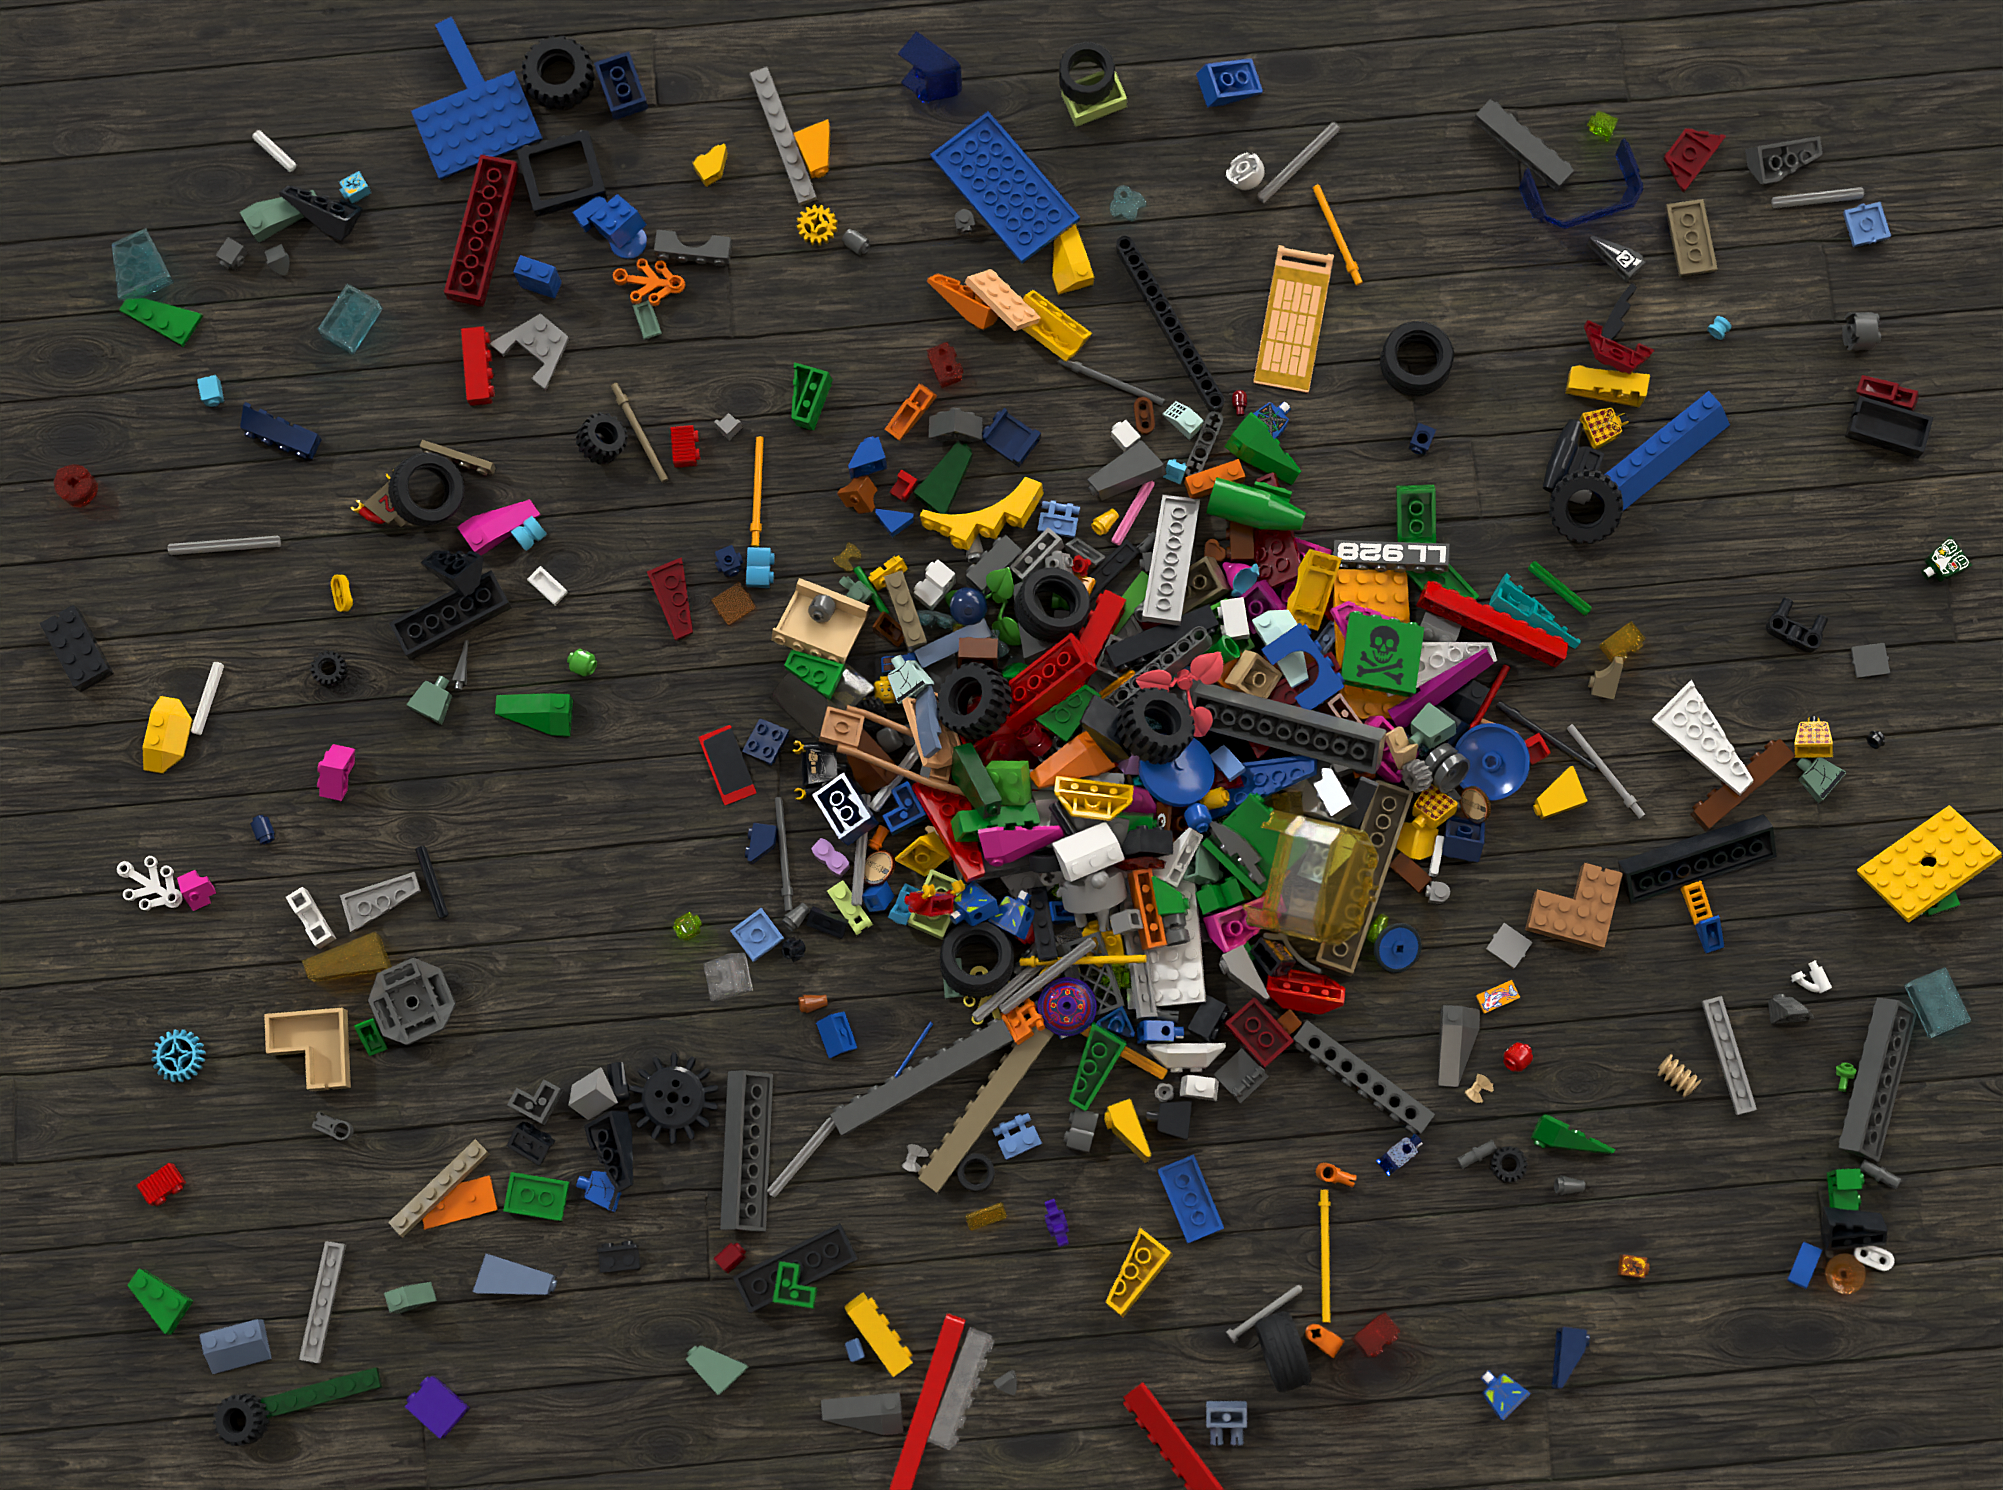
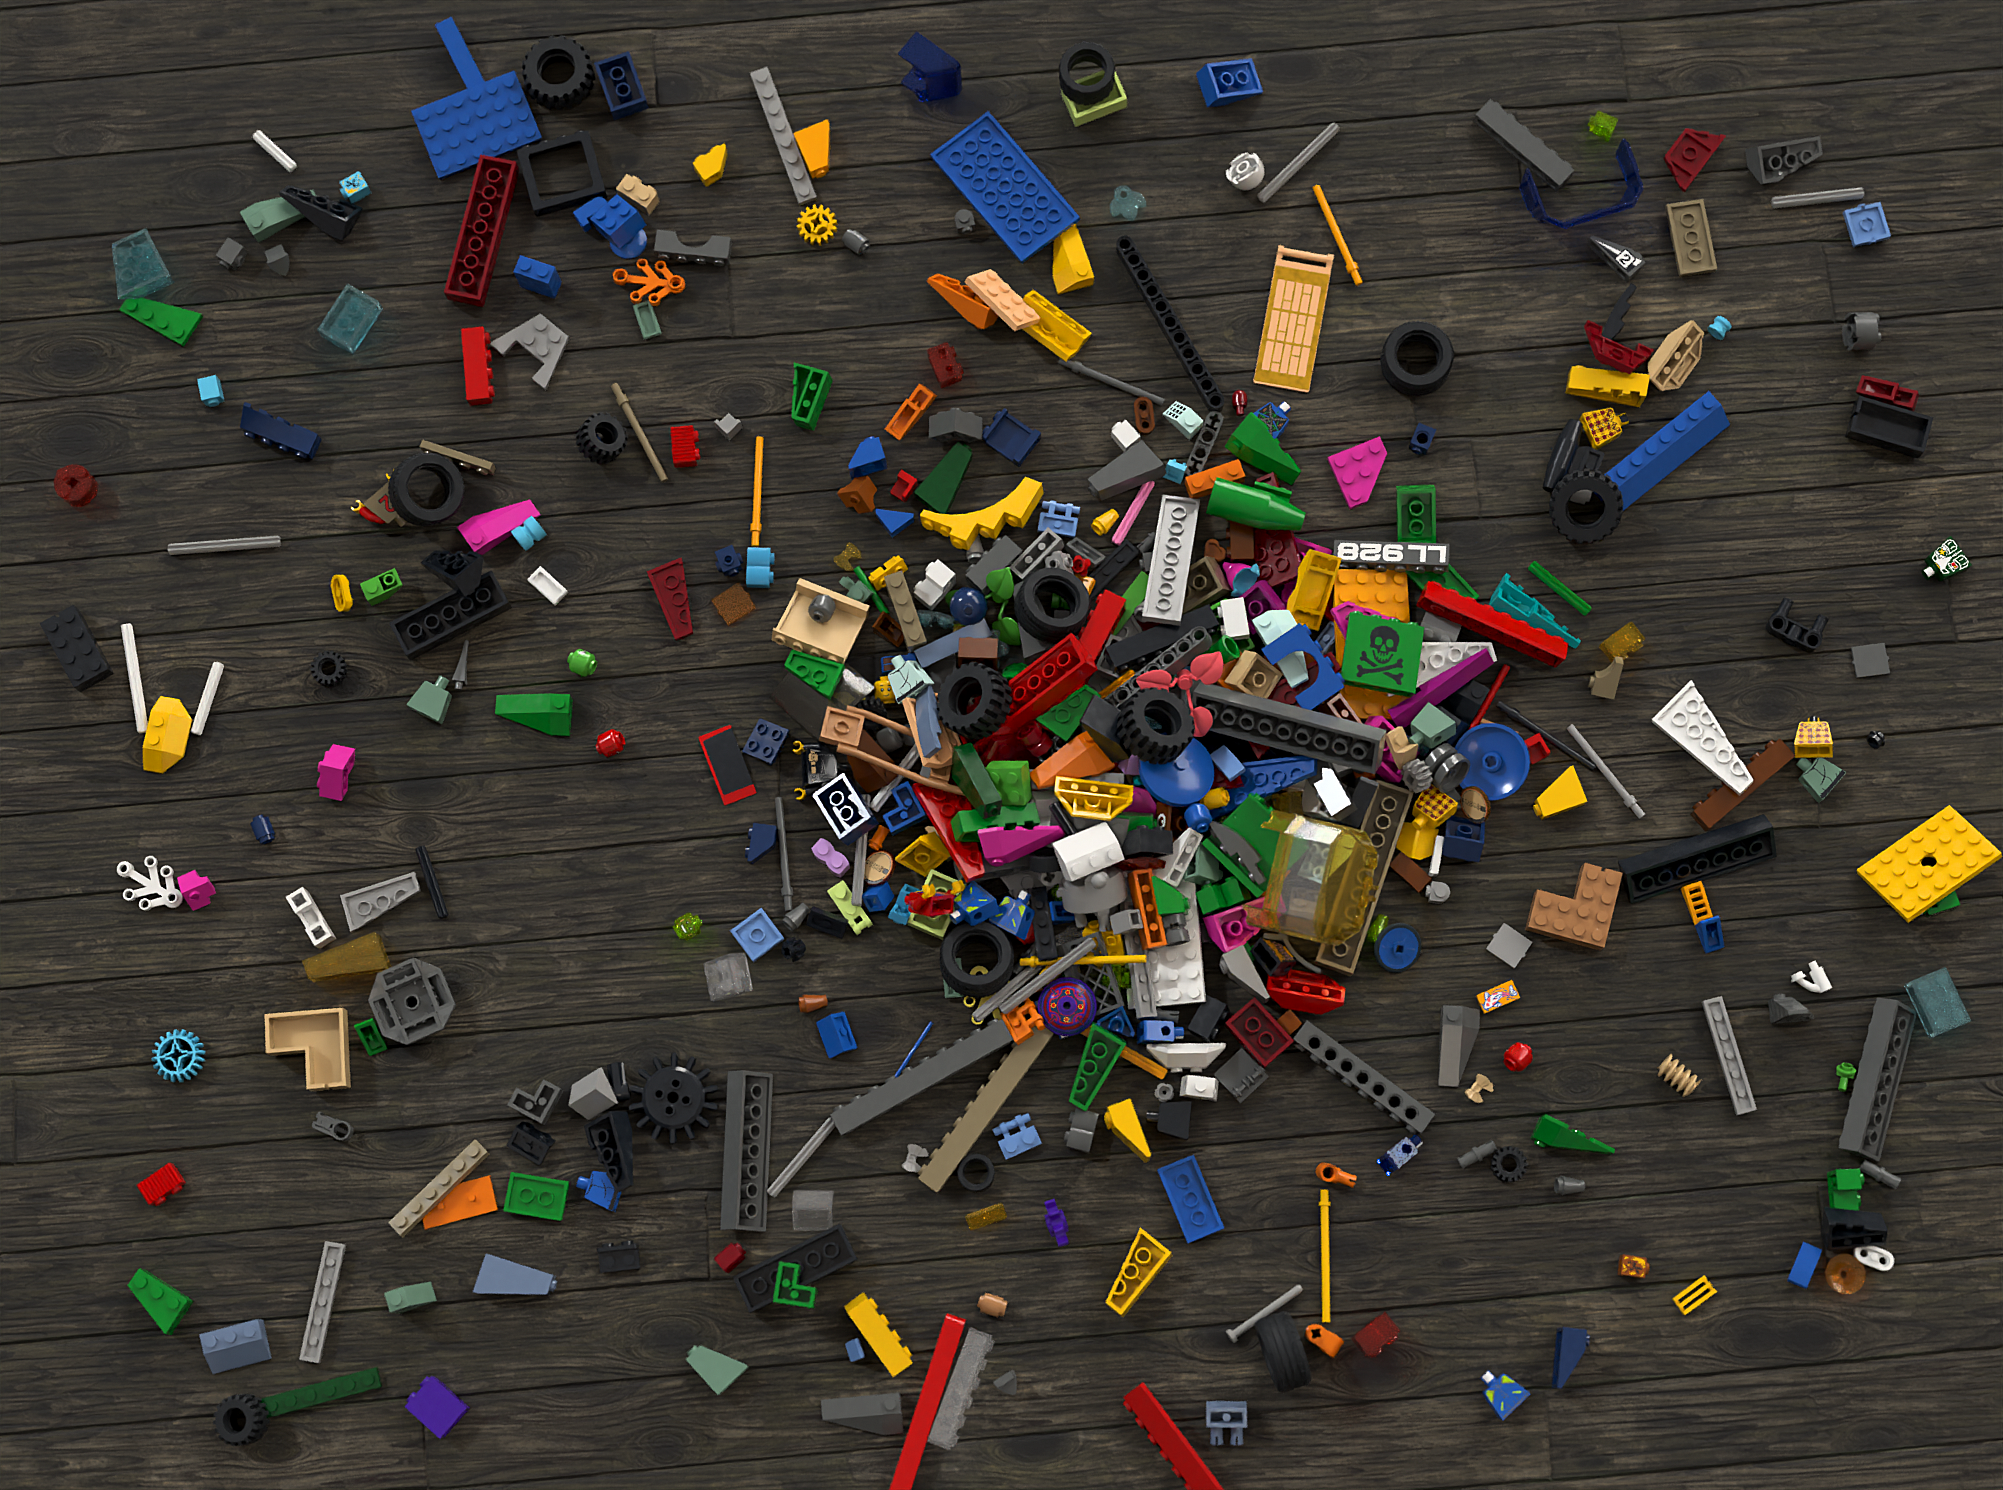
(134, 677): none -> white axle
(381, 587): none -> bright green slope
(610, 743): none -> red head
(637, 194): none -> tan brick
(812, 1209): none -> clear slope
(992, 1305): none -> medium nougat brick
(1358, 470): none -> dark pink plate
(1676, 357): none -> tan wedge
(1707, 1285): none -> yellow tile

